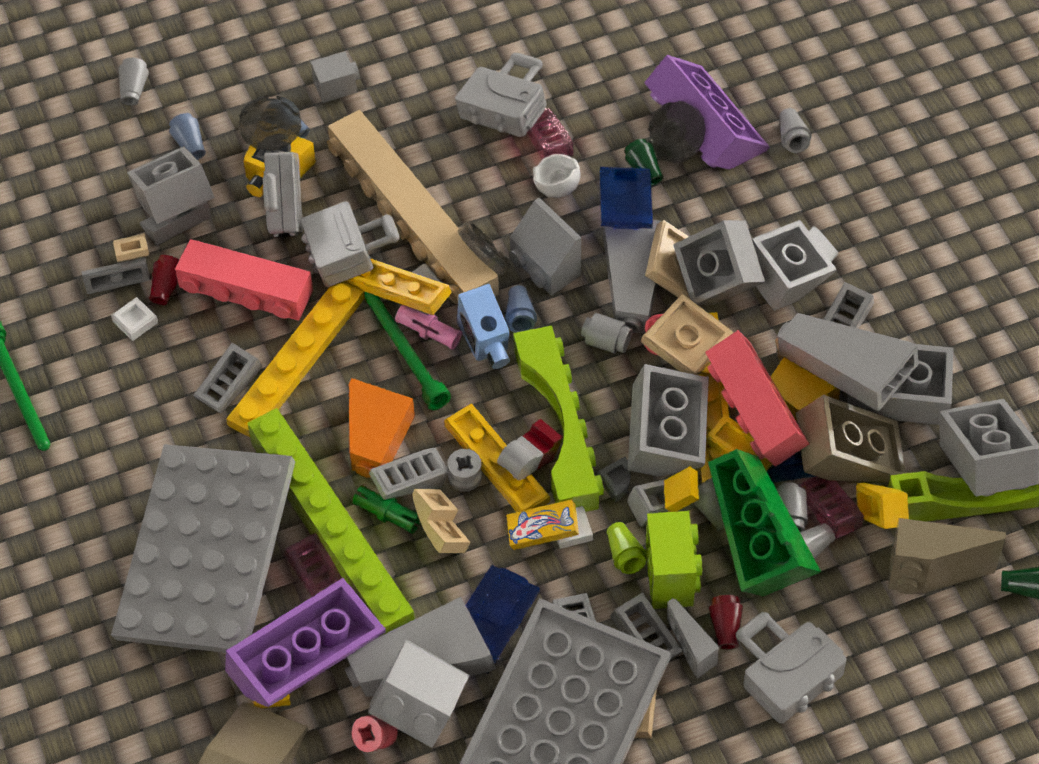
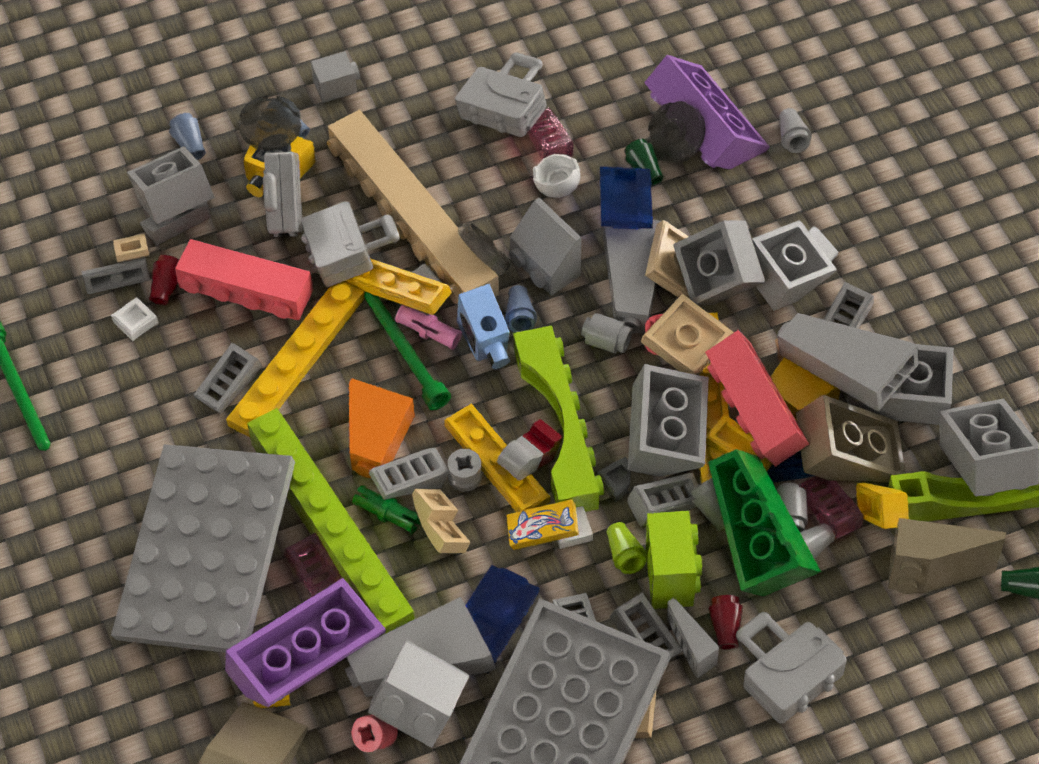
(132, 79): light grey cone -> none
(681, 489): yellow tile -> none

